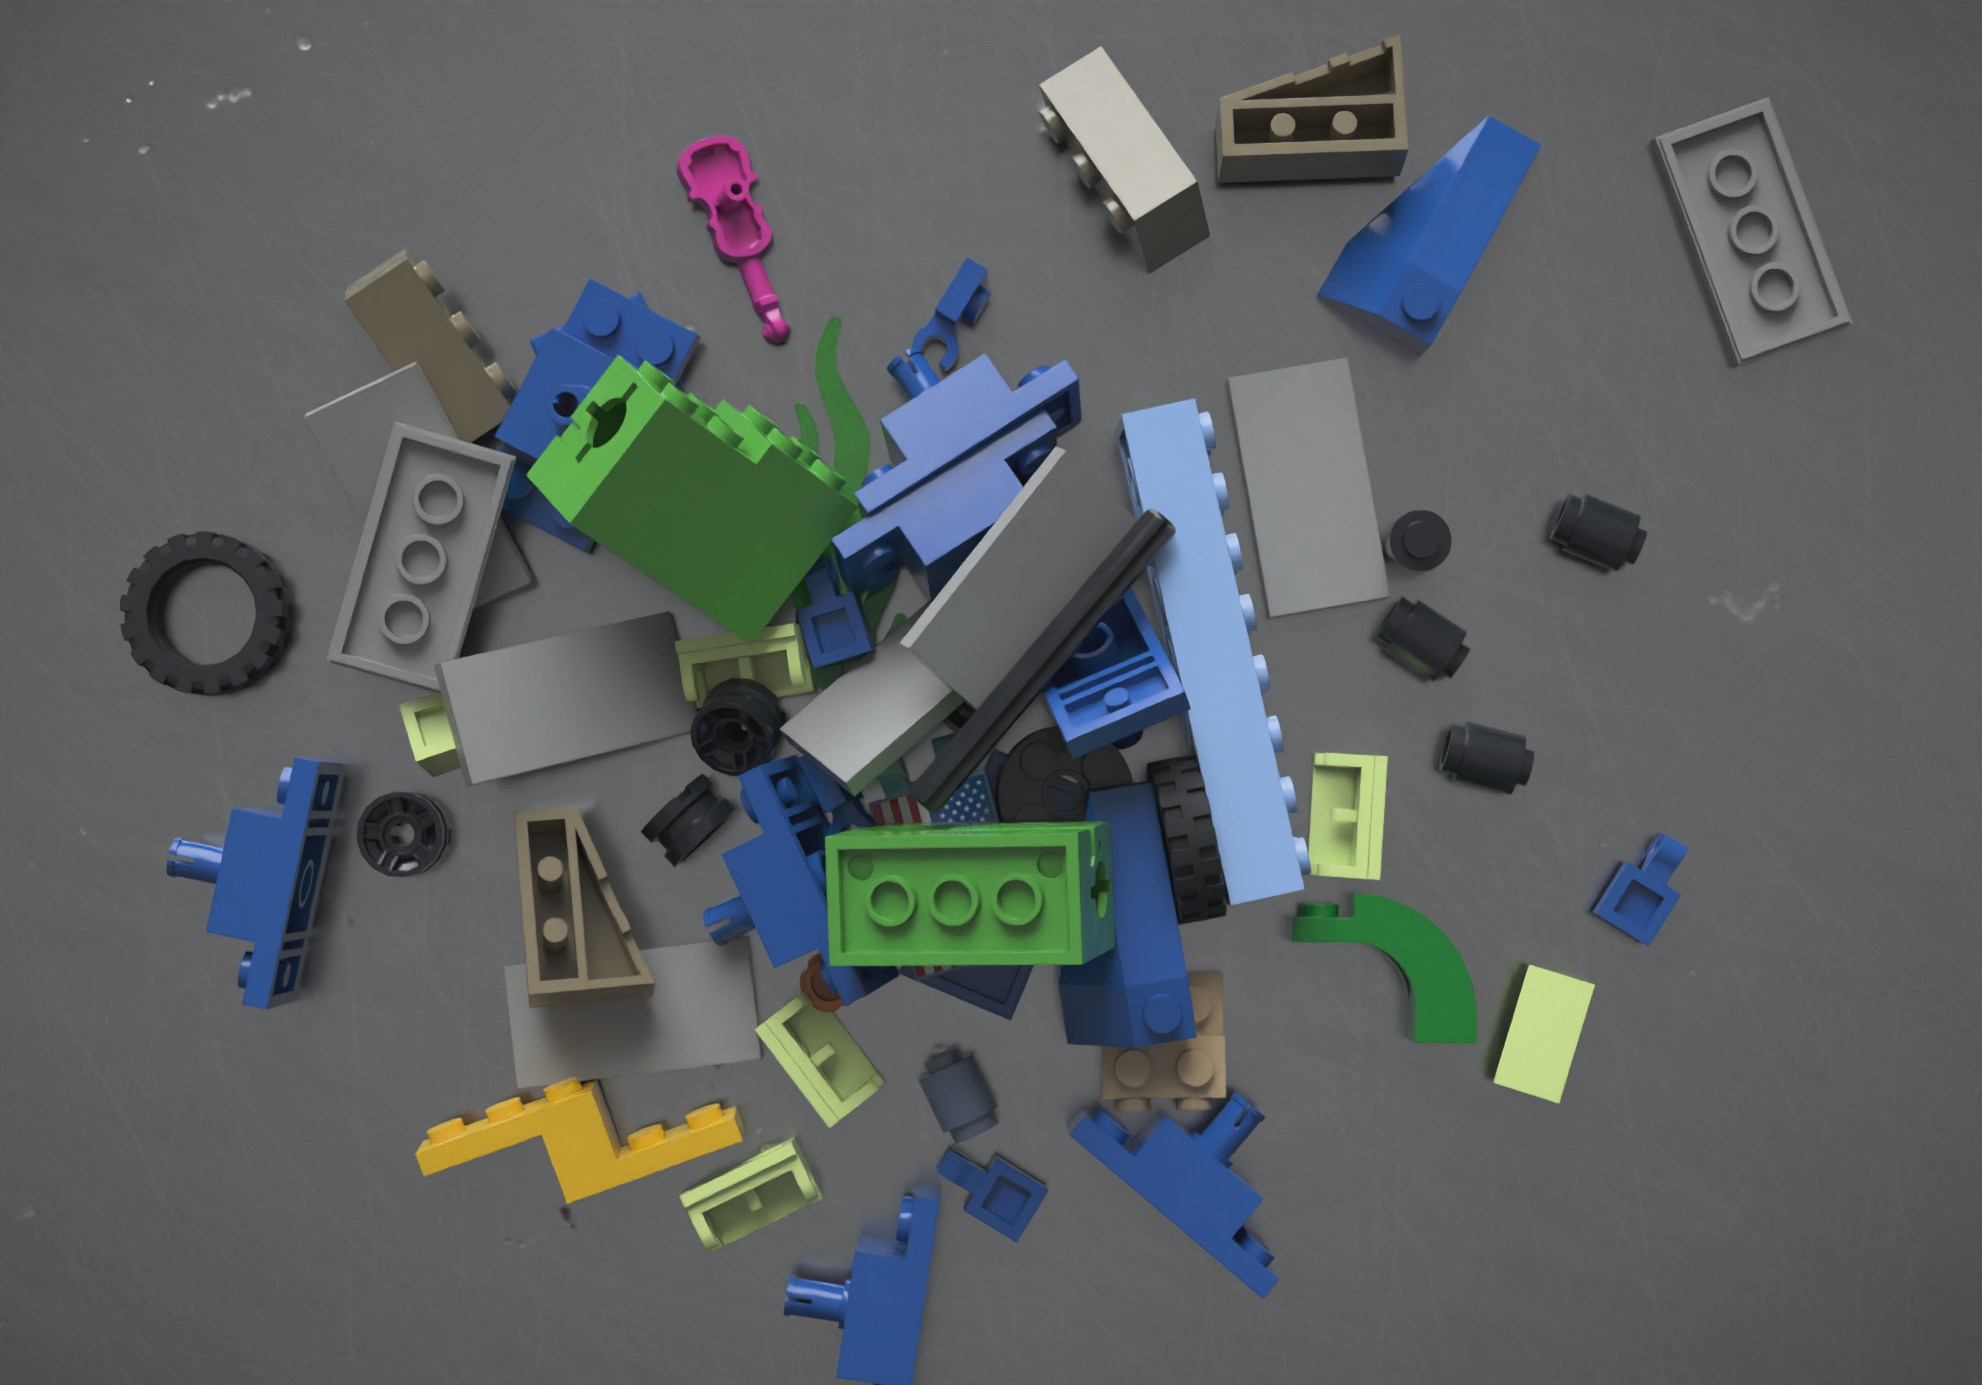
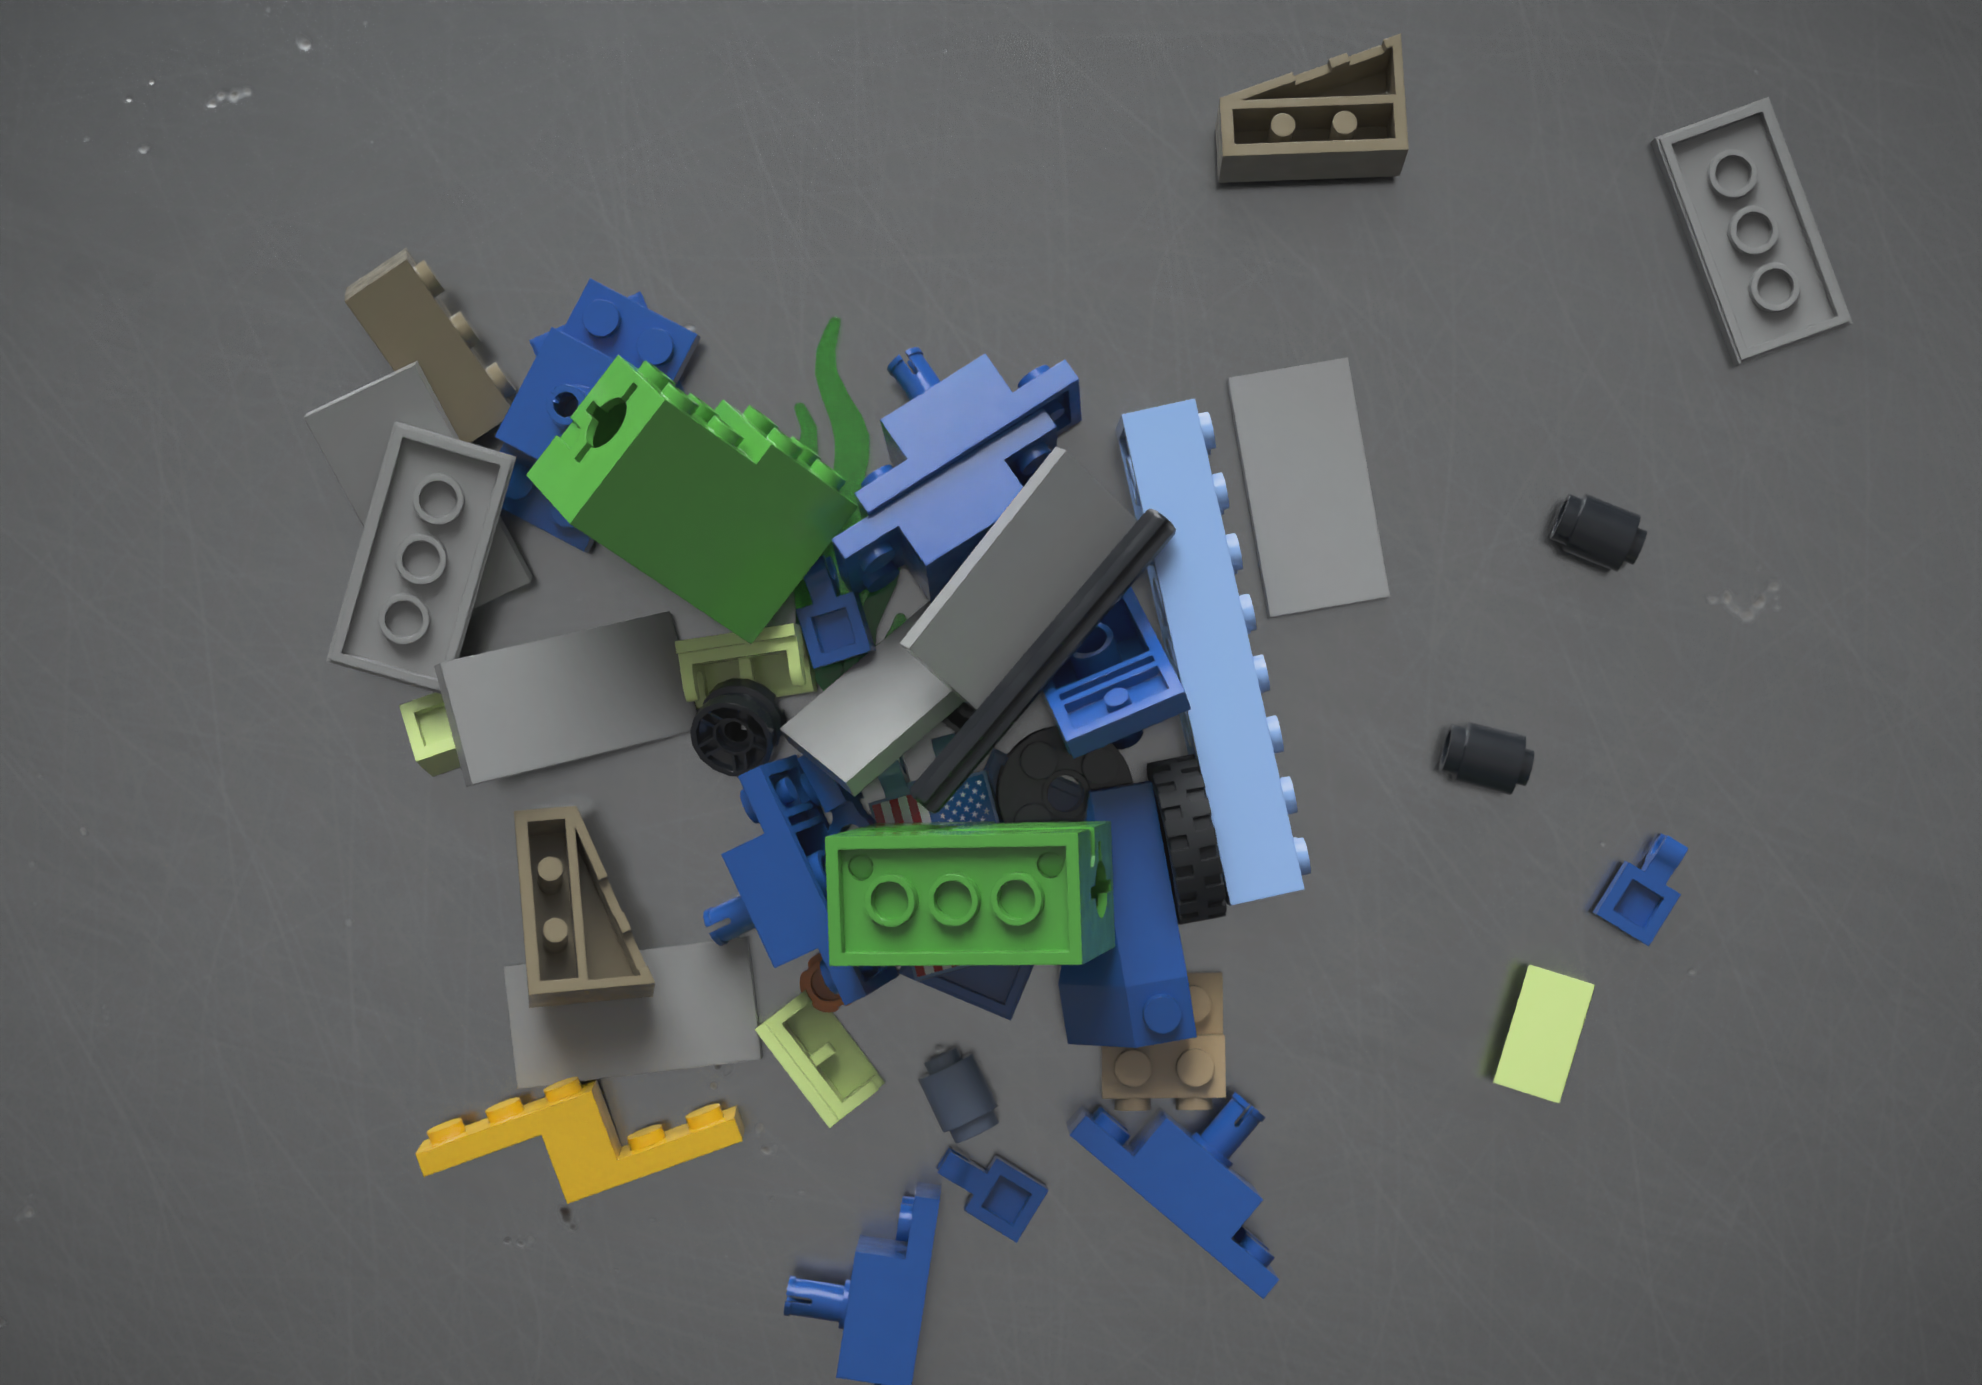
(145, 595): black tyre -> none
(269, 877): blue brick -> none
(380, 824): black wheel -> none
(688, 820): black wheel -> none
(718, 179): dark pink piece -> none
(751, 1195): yellowish green hinge -> none
(962, 300): blue plate -> none
(1125, 158): wedge -> none
(1347, 815): yellowish green hinge -> none
(1416, 543): black brick -> none
(1422, 248): blue wedge -> none
(1423, 639): black brick -> none
(1435, 977): green arch -> none

